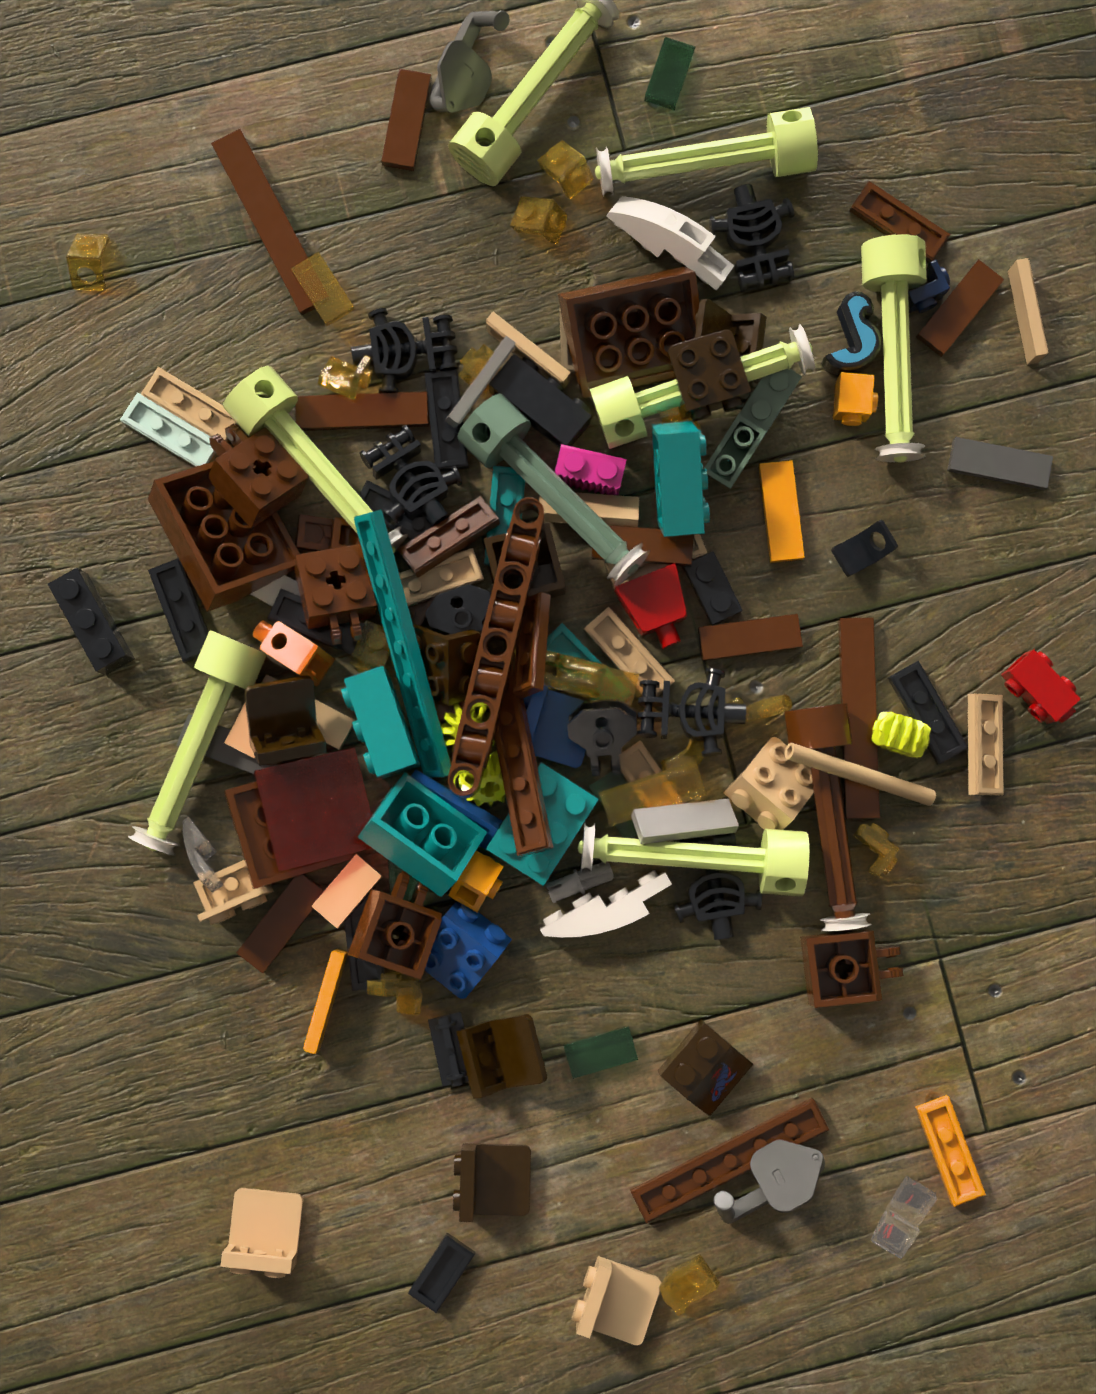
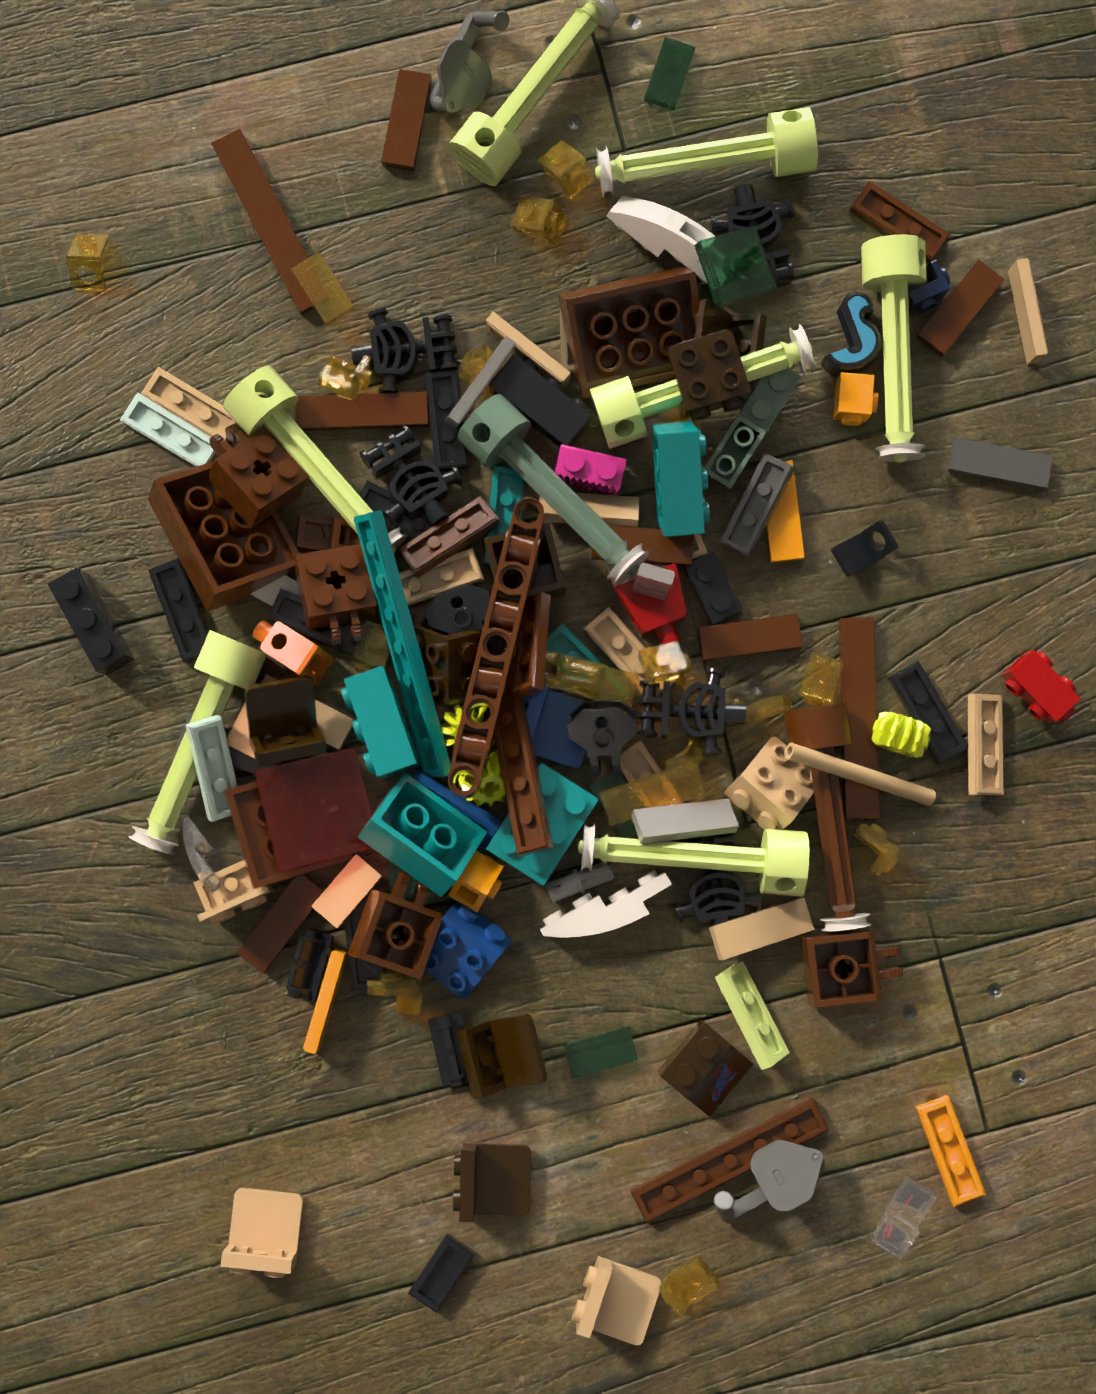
(212, 764): none -> light aqua tile
(314, 950): none -> black hinge
(653, 581): none -> tile
(665, 663): none -> clear yellow bracket
(735, 266): none -> clear green tile
(752, 1015): none -> yellowish green plate
(757, 505): none -> dark grey tile
(761, 928): none -> tan tile
(820, 679): none -> clear yellow bracket

